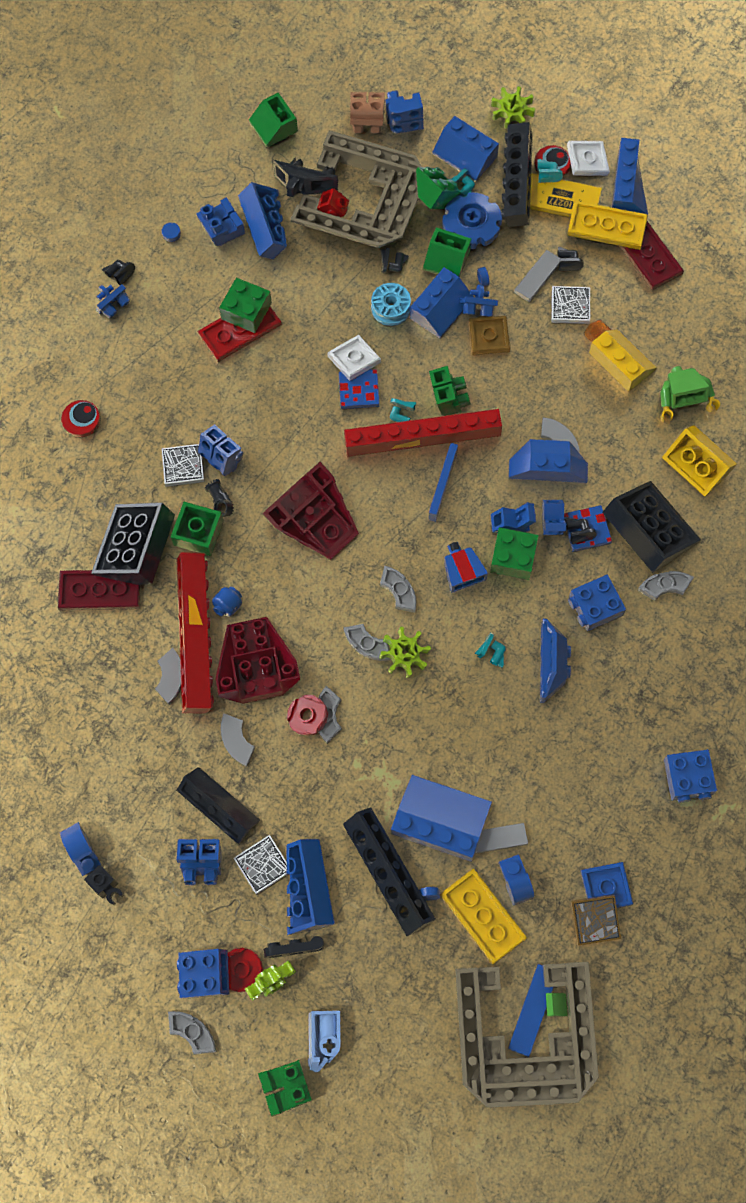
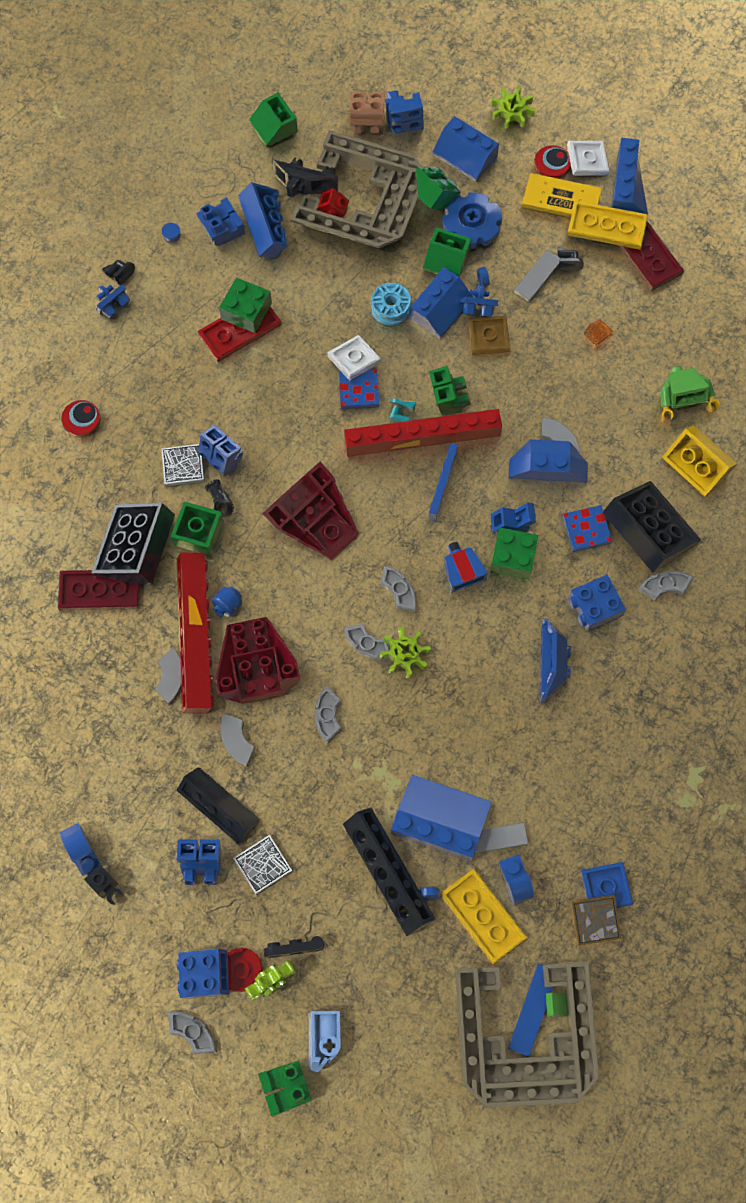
(308, 887): blue wedge -> none
(315, 722): tile -> none
(400, 259): black piece -> none
(469, 183): teal piece -> none
(498, 656): teal piece -> none
(518, 175): black brick -> none
(548, 171): teal piece -> none
(553, 517): blue brick -> none
(570, 305): tile -> none
(580, 536): black piece -> none
(621, 358): yellow slope -> none
(690, 776): blue brick -> none

